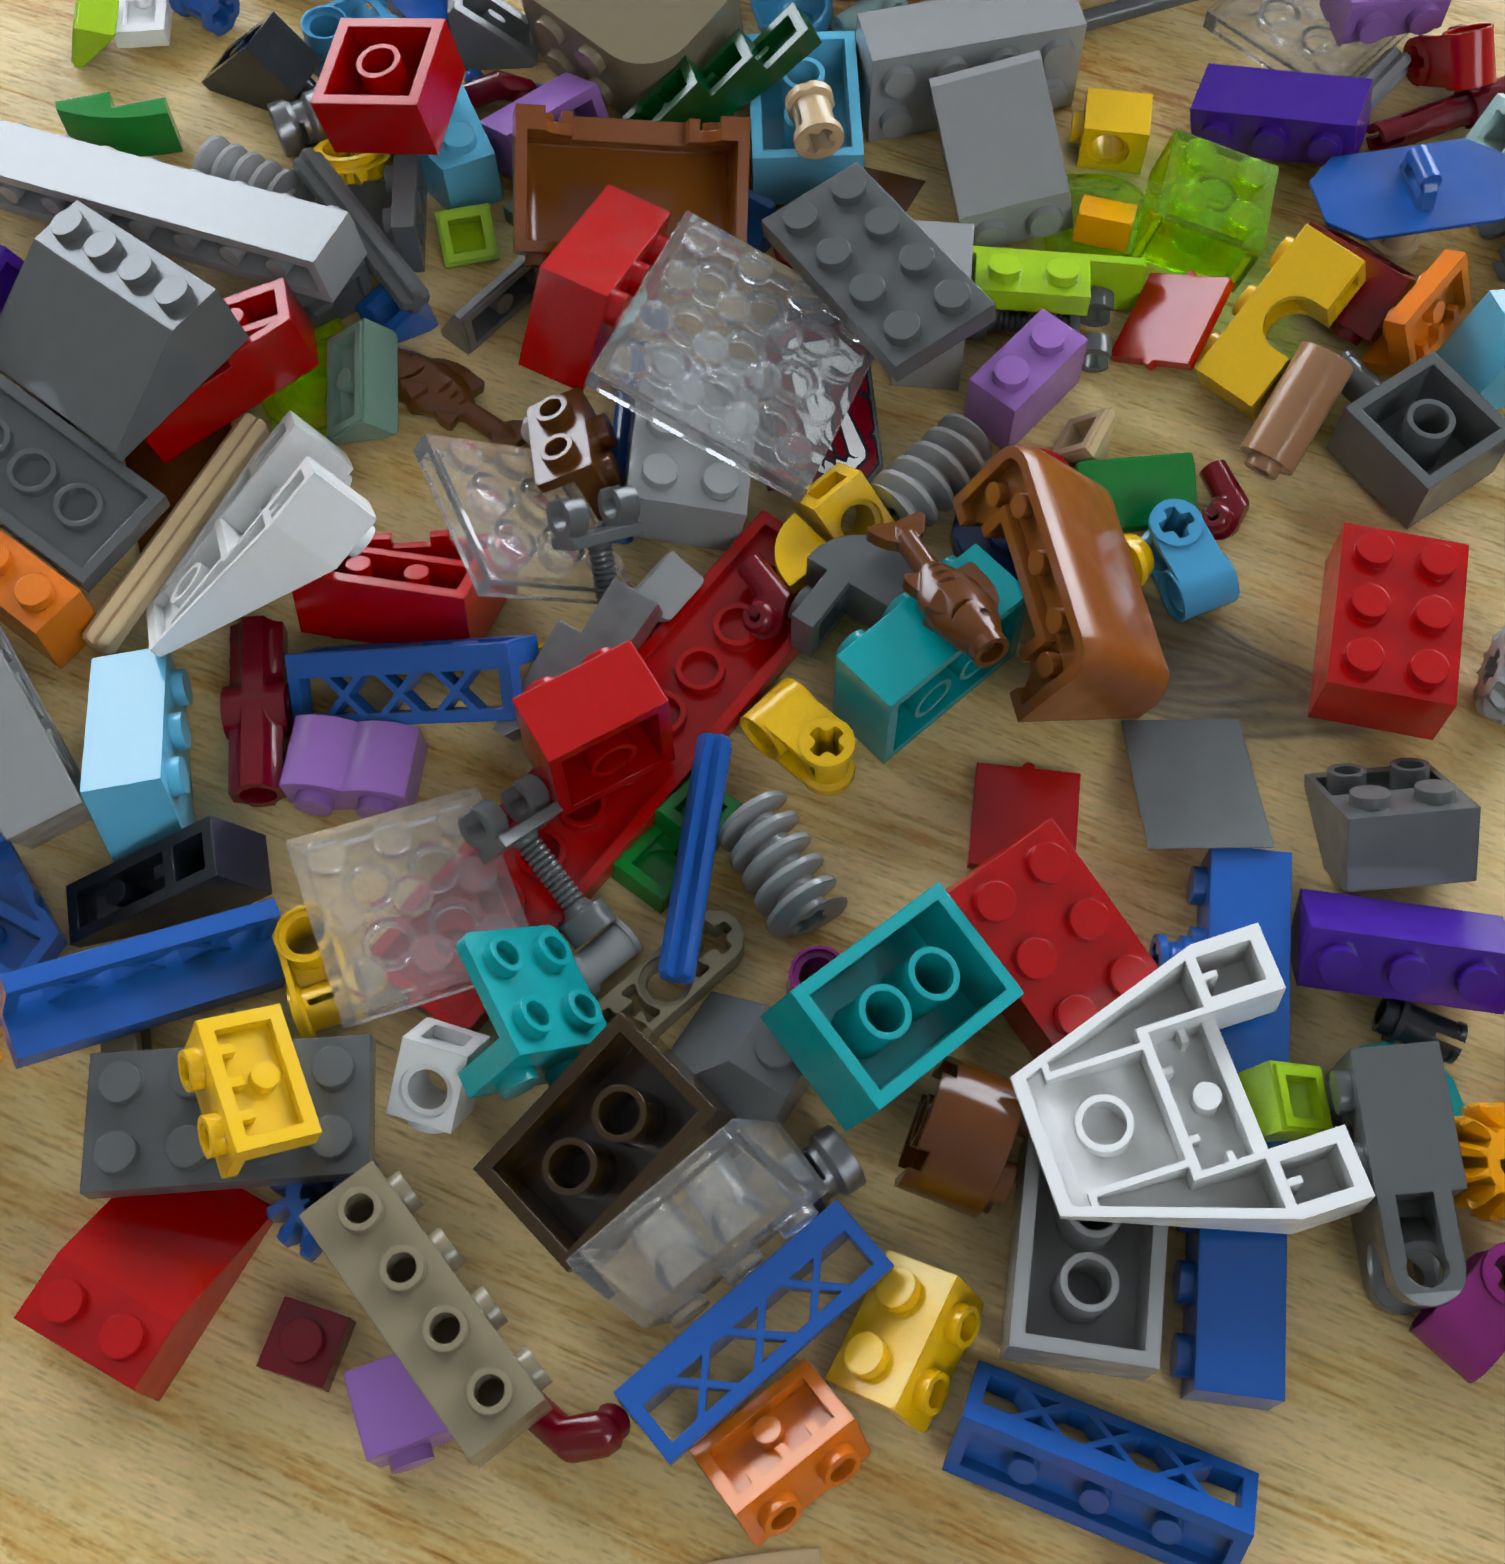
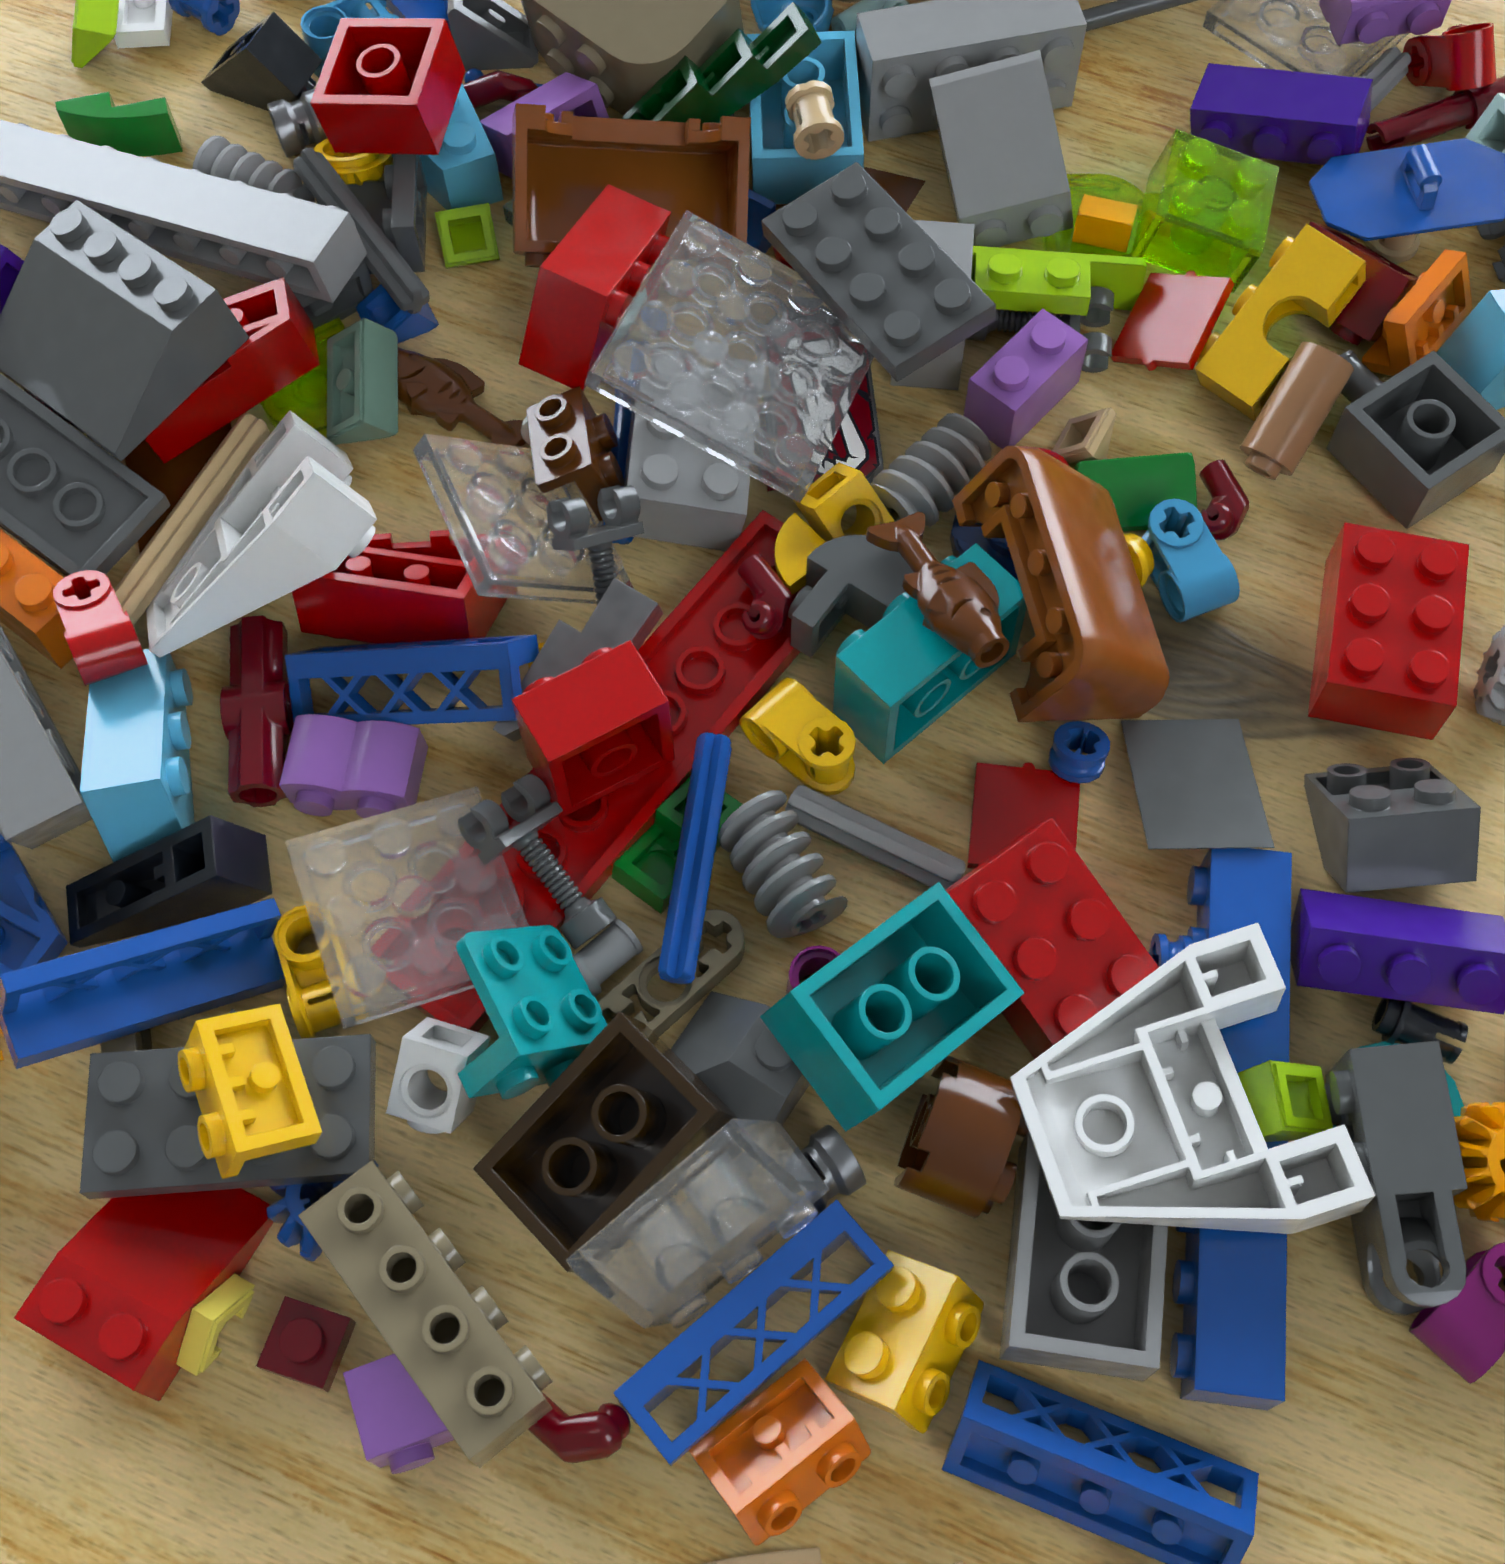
(96, 626): none -> red piece
(208, 1320): none -> light yellow tile
(492, 306): flat silver slope -> none
(670, 584): light grey slope -> none
(874, 839): none -> light grey axle
(1082, 738): none -> blue bush
(1112, 130): yellow brick -> none

